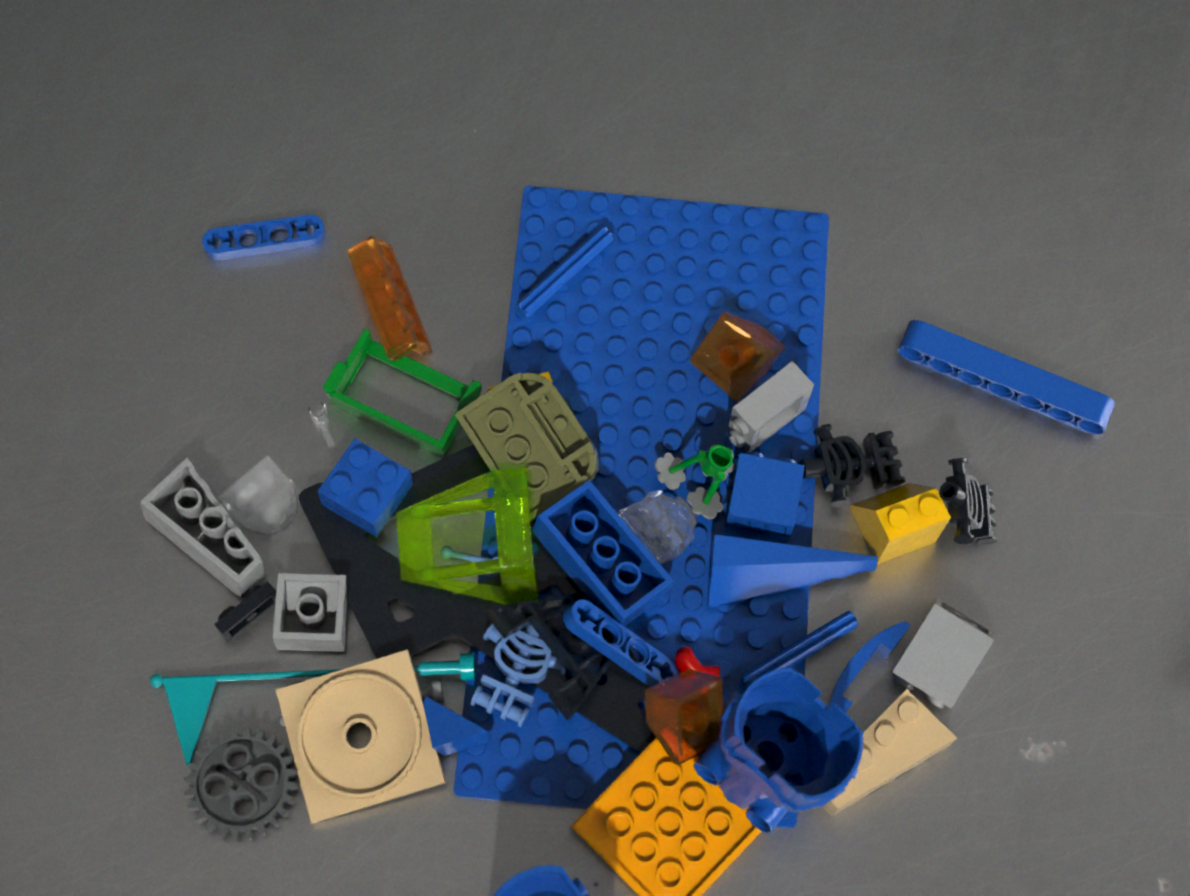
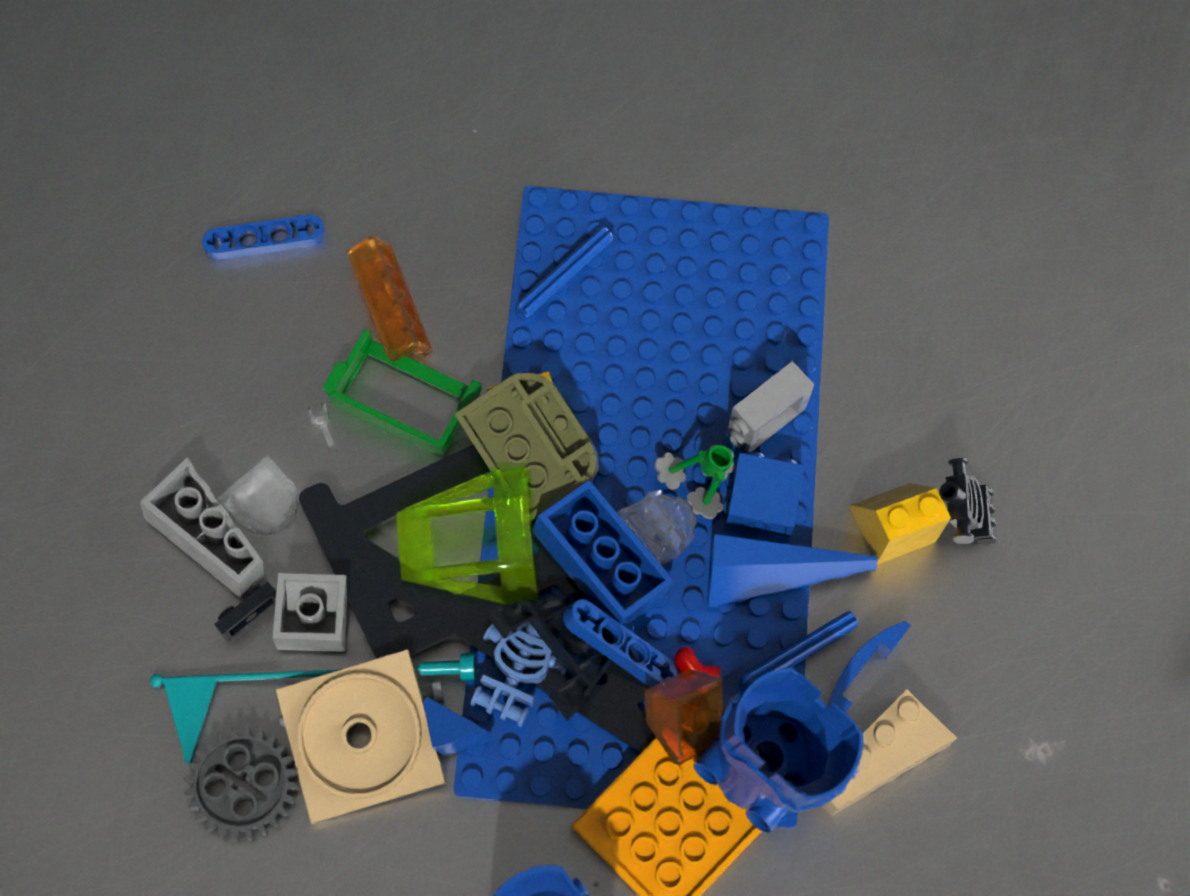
(365, 487): blue brick -> none
(447, 552): hinge -> none
(736, 354): clear orange slope -> none
(846, 455): black piece -> none
(943, 654): light grey slope -> none
(1006, 377): blue beam -> none

